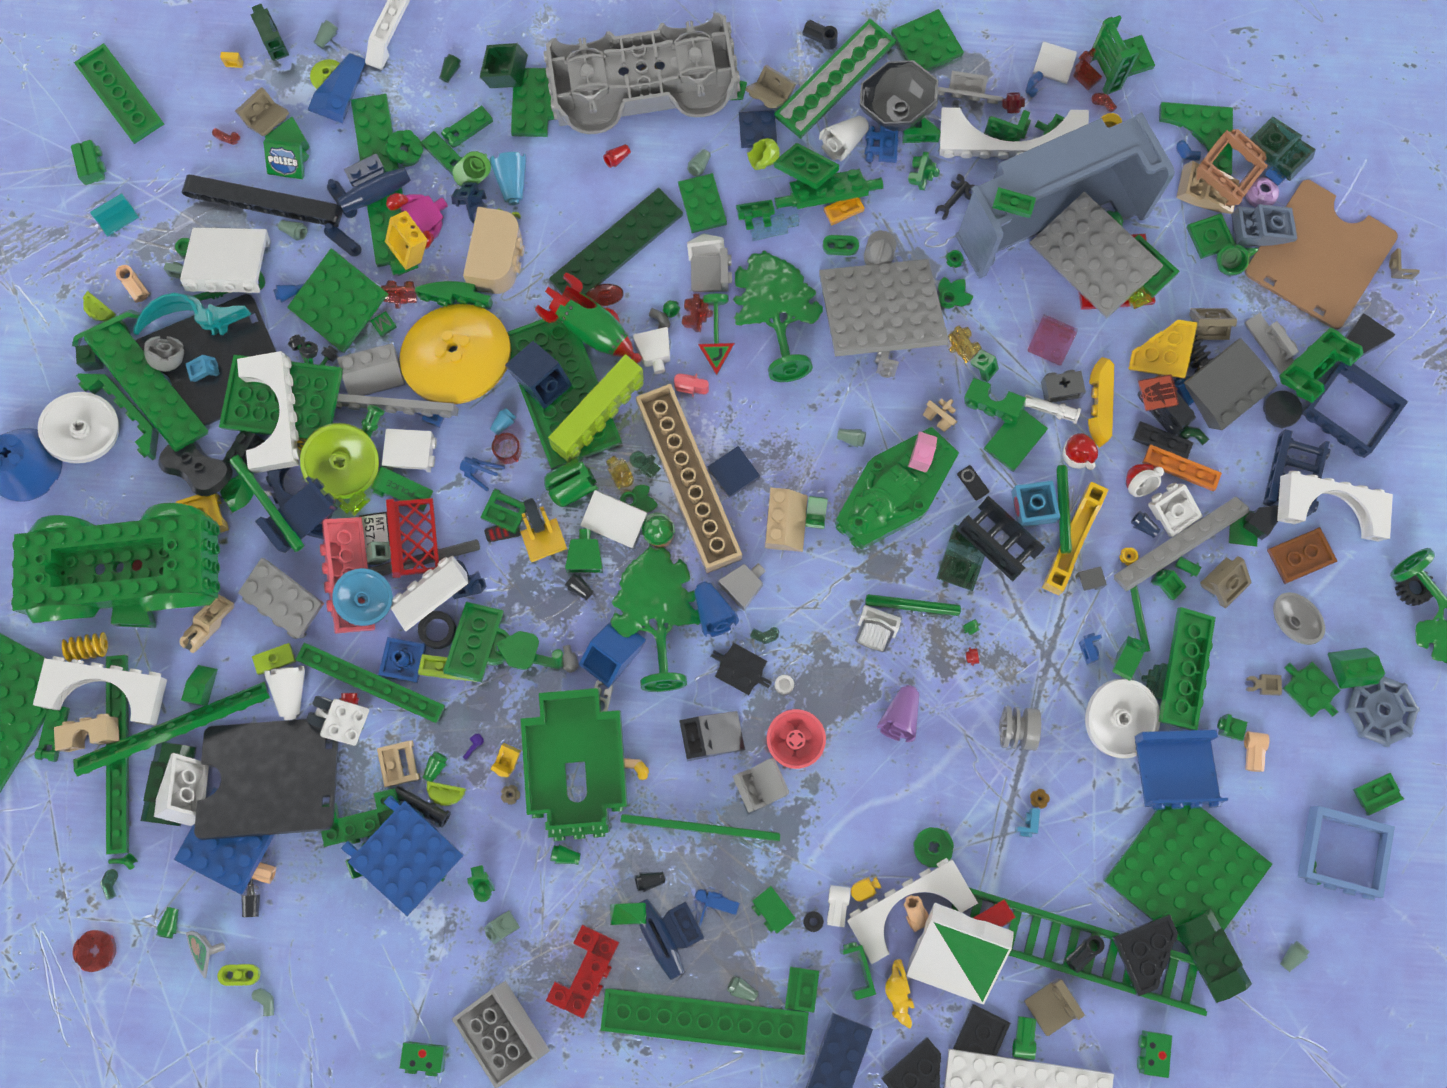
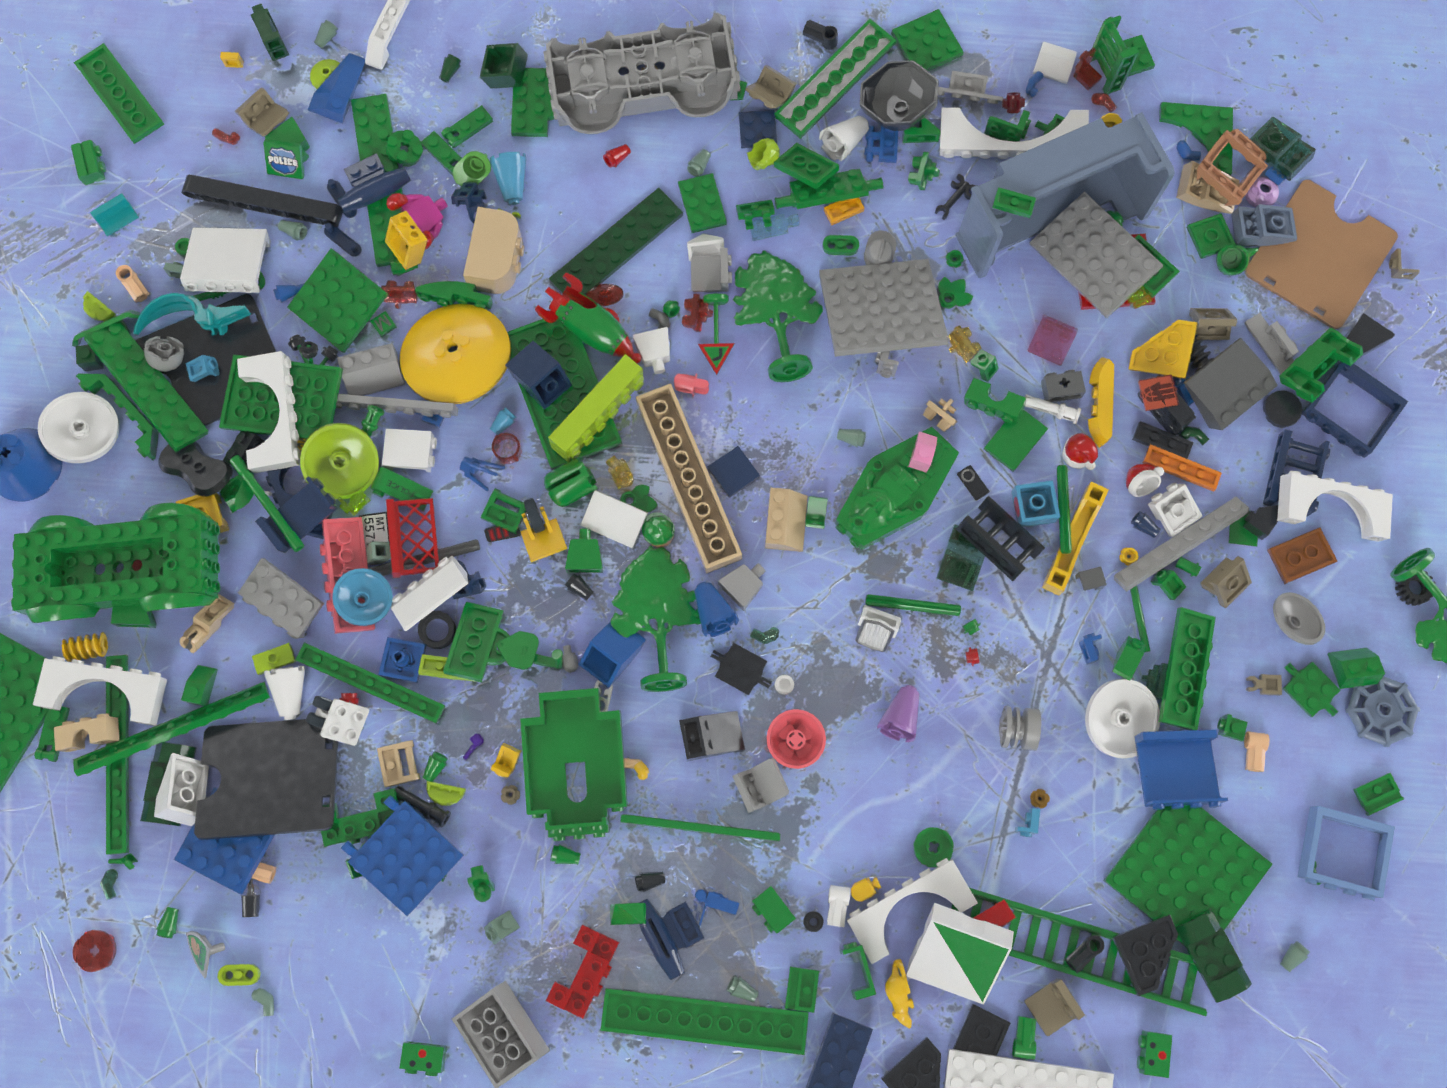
(644, 464): clear green hips -> none
(916, 912): light nougat piece -> none

